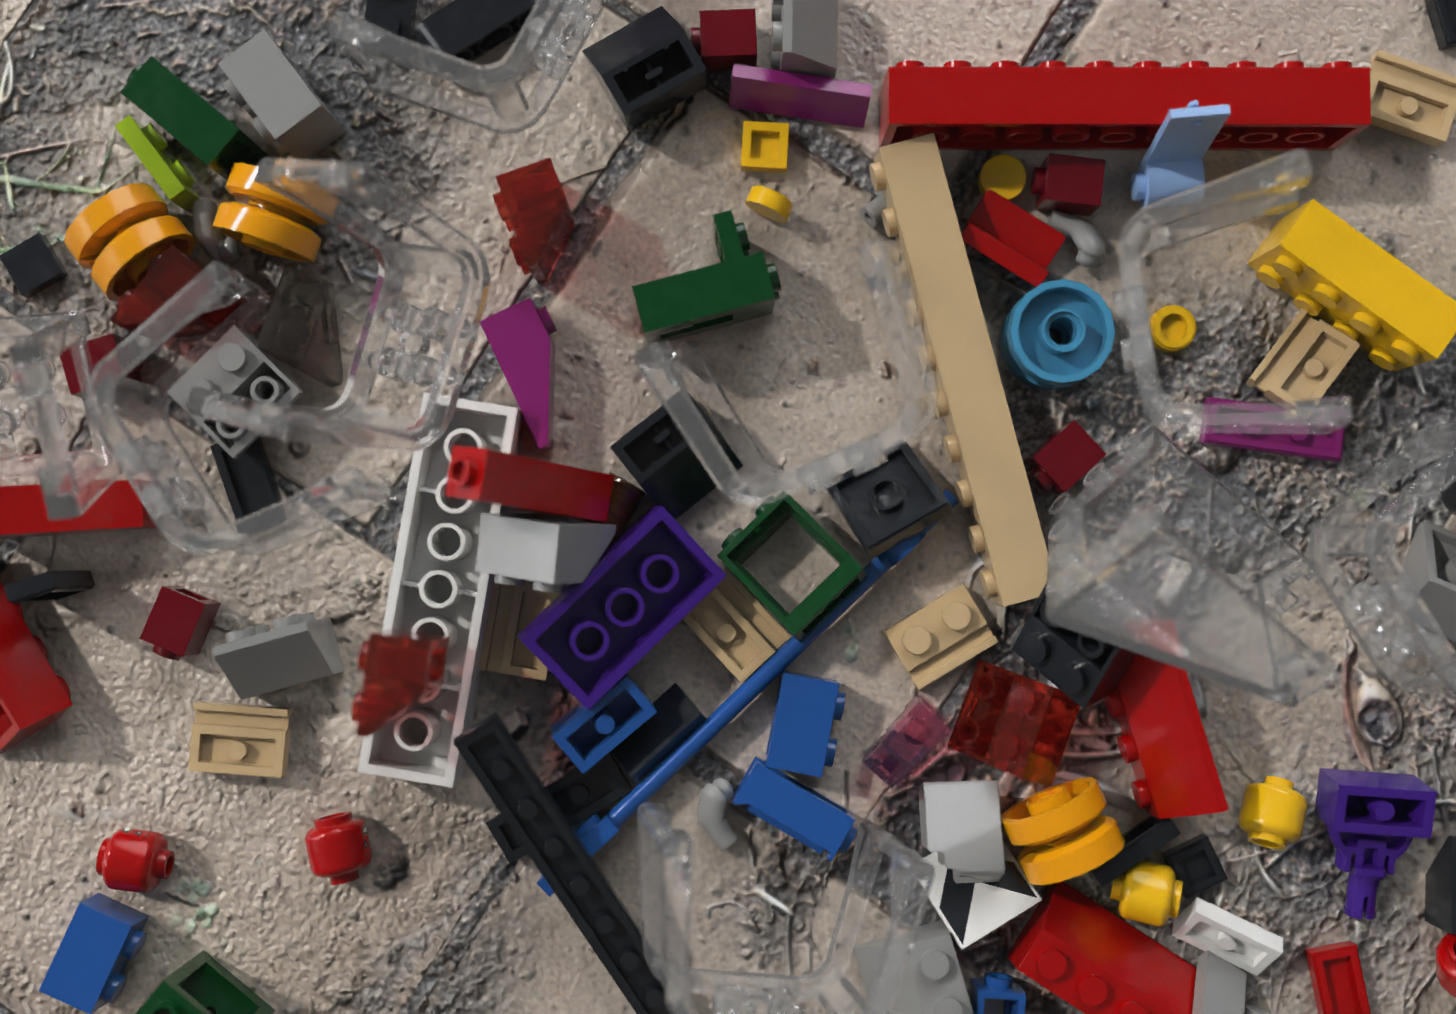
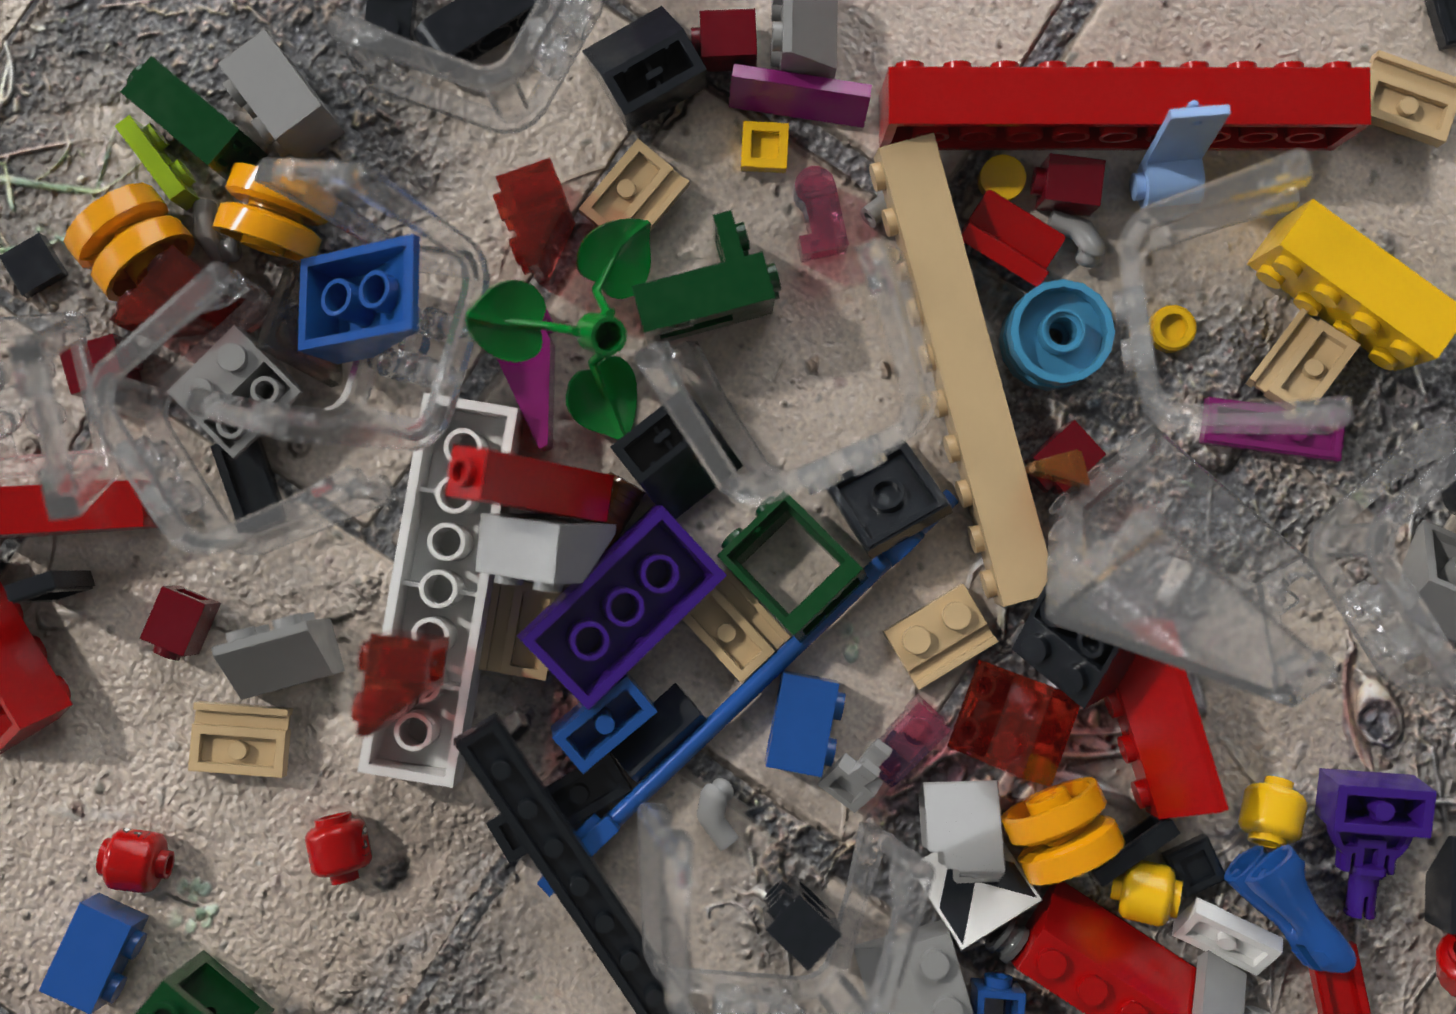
(359, 299): none -> blue slope
(511, 313): none -> green plant
(635, 188): none -> tan plate
(769, 203): yellow tile -> none
(795, 809): blue window -> none
(800, 921): none -> black brick
(819, 201): none -> clear pink leg
(856, 781): none -> light grey plate
(1007, 940): none -> dark grey bush
(1062, 468): none -> clear orange slope
(1279, 890): none -> blue piece

